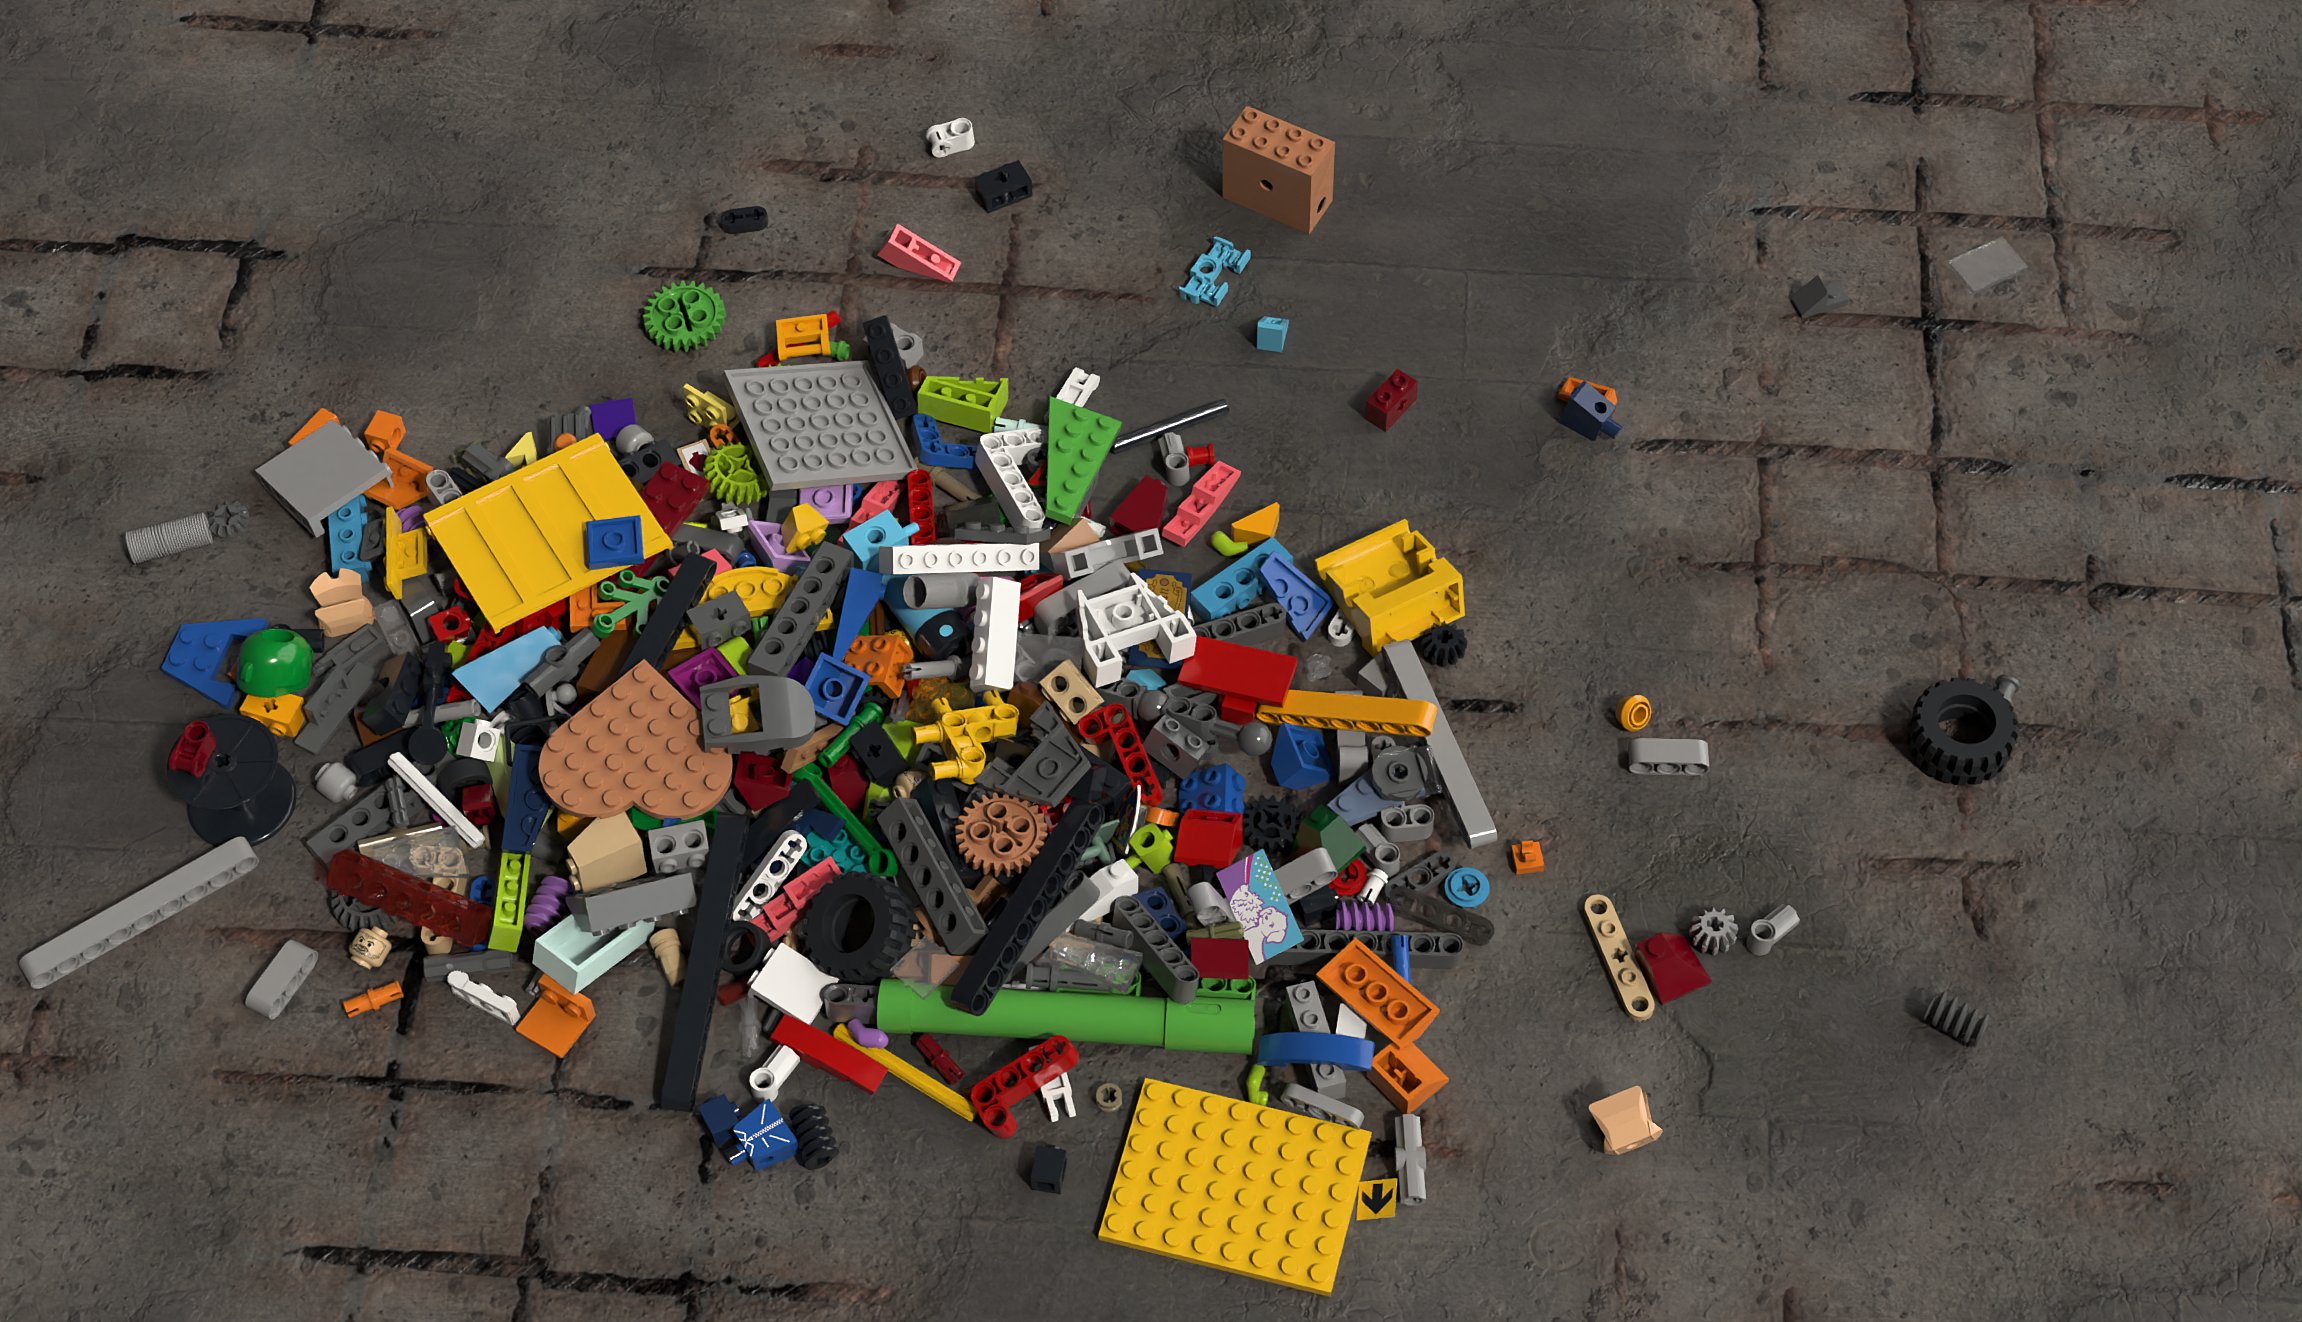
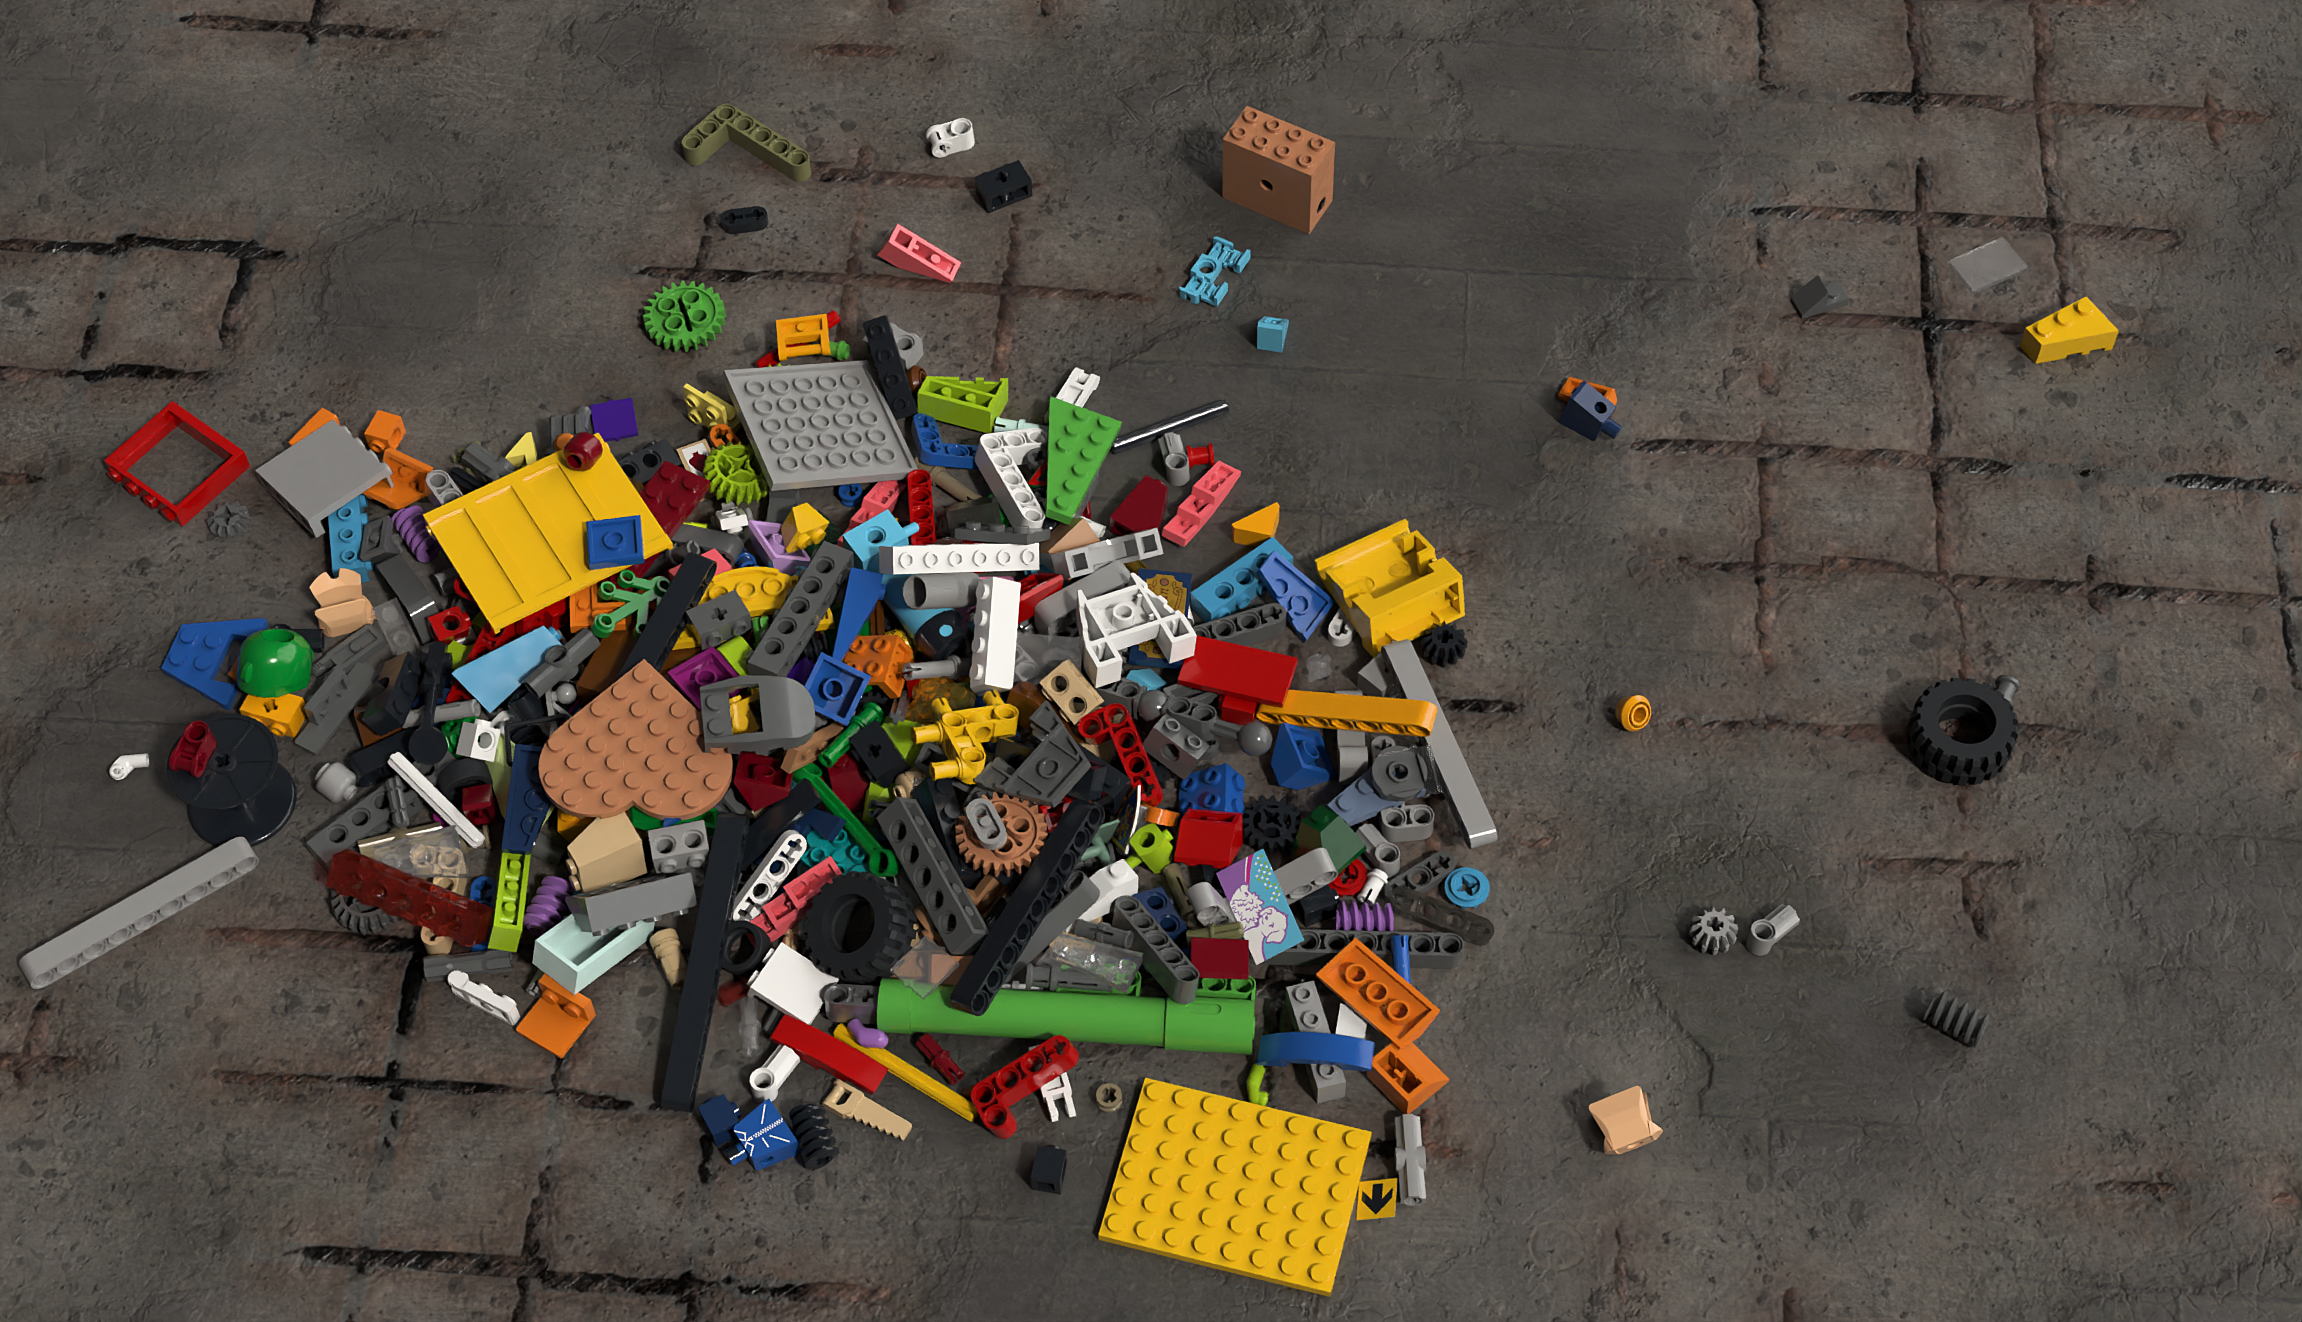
(126, 764): none -> white arm
(151, 434): none -> red window
(172, 536): light grey piece -> none
(281, 979): light grey beam -> none
(370, 947): tan head -> none
(373, 999): orange pin -> none
(404, 553): yellow bracket -> none
(582, 451): none -> dark red head
(632, 439): light grey head -> none
(732, 124): none -> olive beam
(830, 501): lavender plate -> none
(865, 1110): none -> tan piece
(988, 825): none -> light grey plate
(1227, 546): lime arm -> none
(1321, 1106): light grey beam -> none
(1391, 400): dark red brick -> none
(1527, 857): orange tile -> none
(1627, 974): tan piece -> none
(1668, 756): light grey beam -> none
(1670, 966): dark red slope -> none
(2069, 331): none -> yellow wedge

